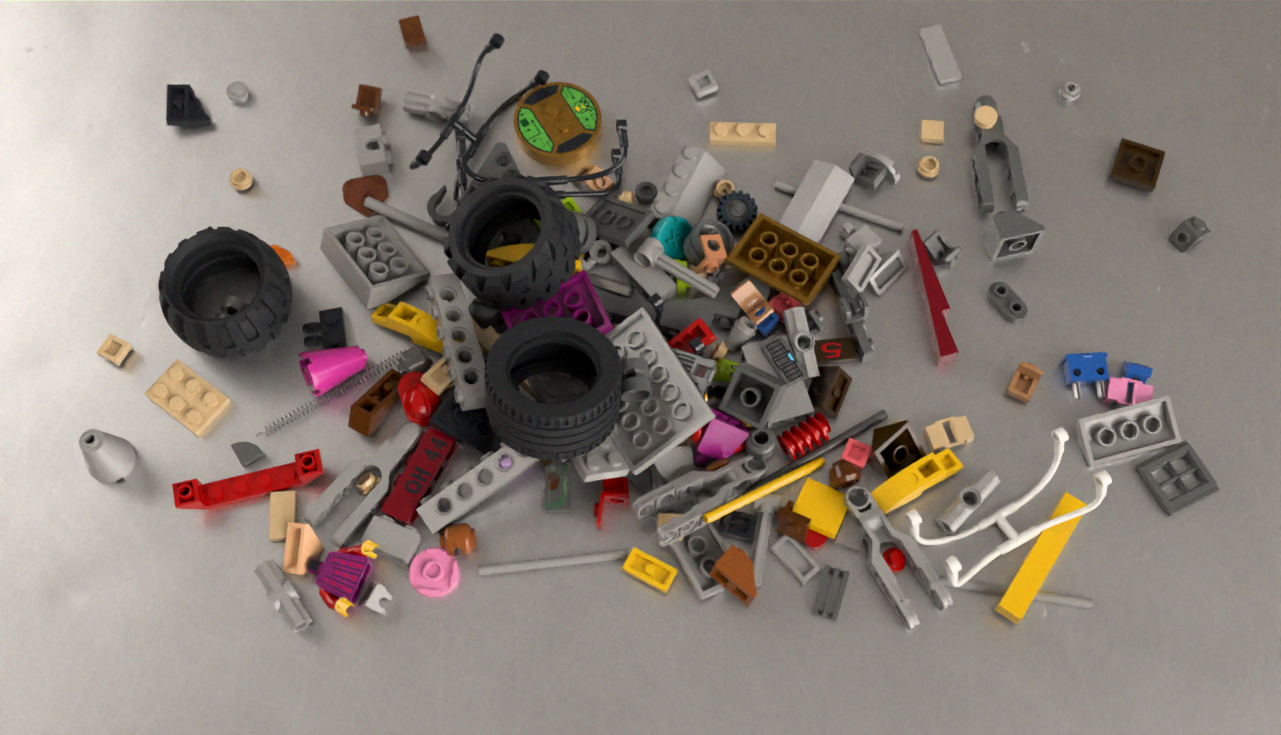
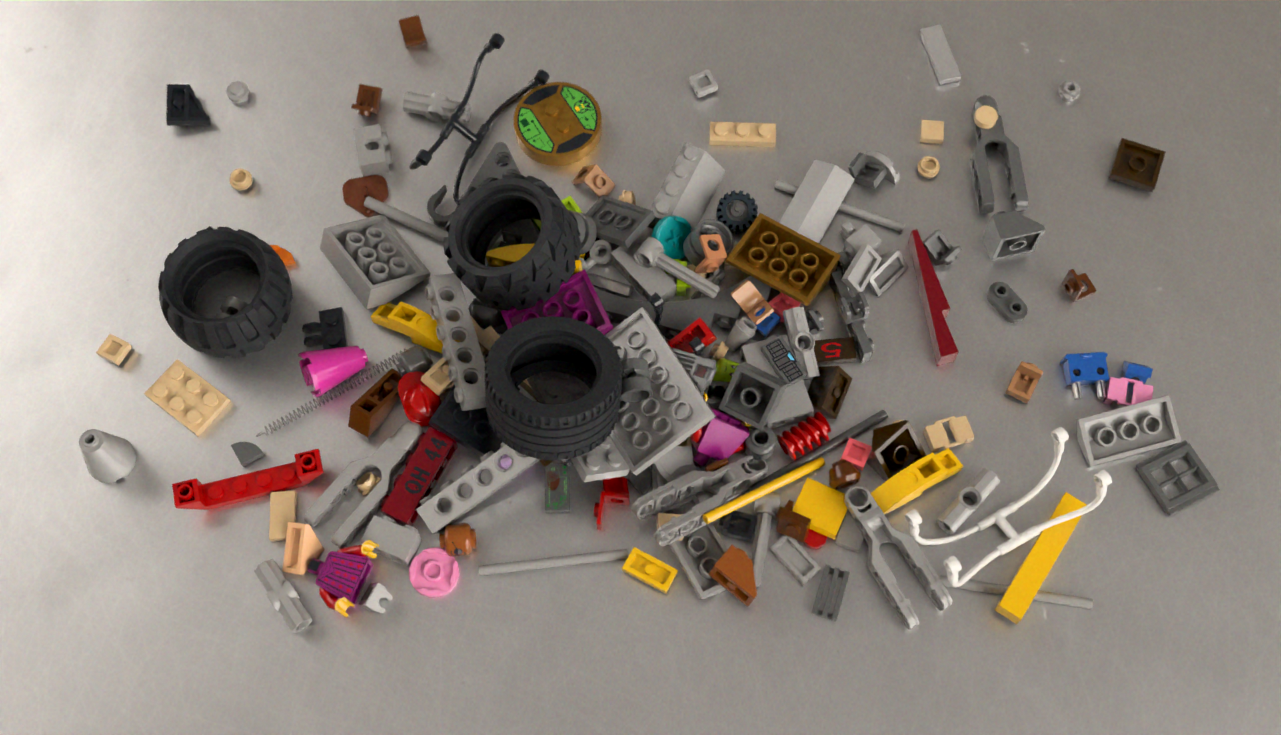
(617, 158): black bar -> none
(645, 193): dark grey tile -> none
(723, 185): tan plate -> none
(894, 558): red plate -> none
(1074, 286): none -> reddish brown bracket
(1189, 233): dark grey bracket -> none

